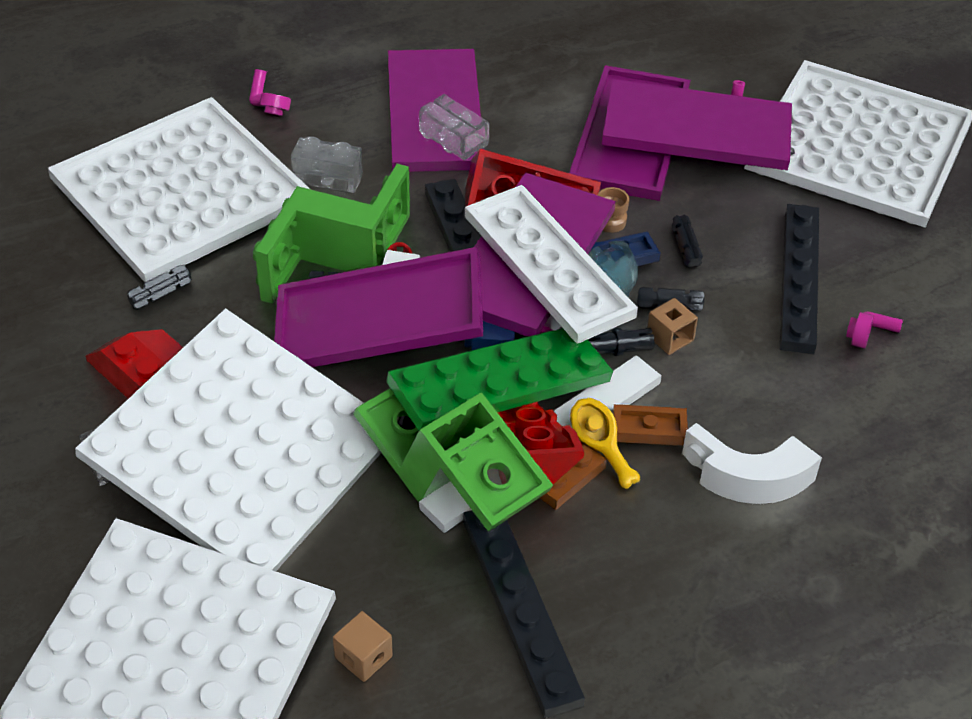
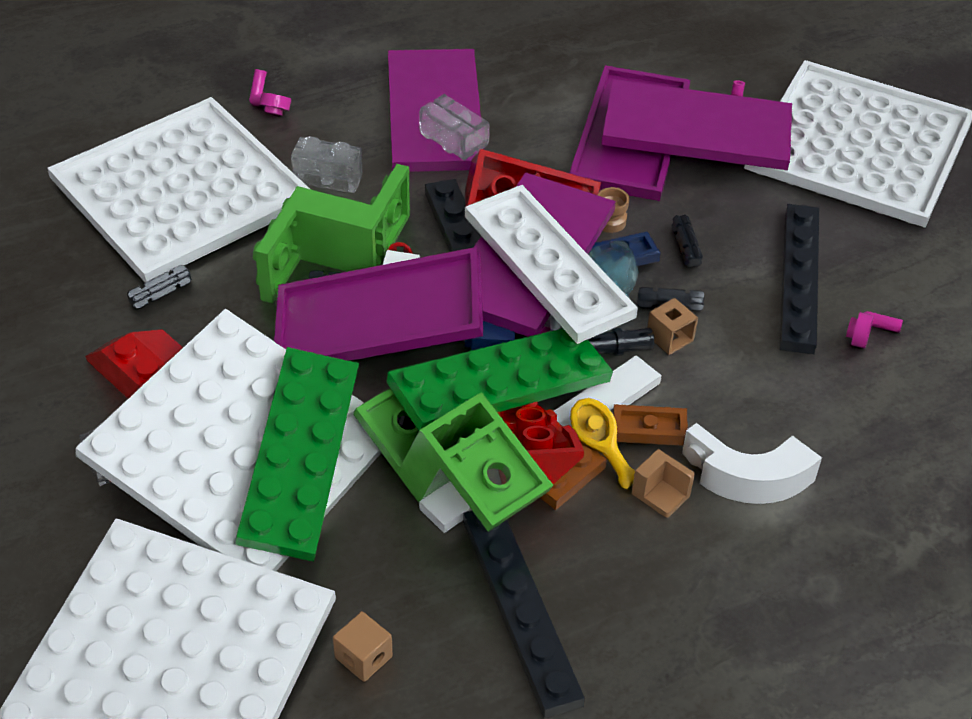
(298, 455): none -> green plate
(662, 483): none -> medium nougat panel

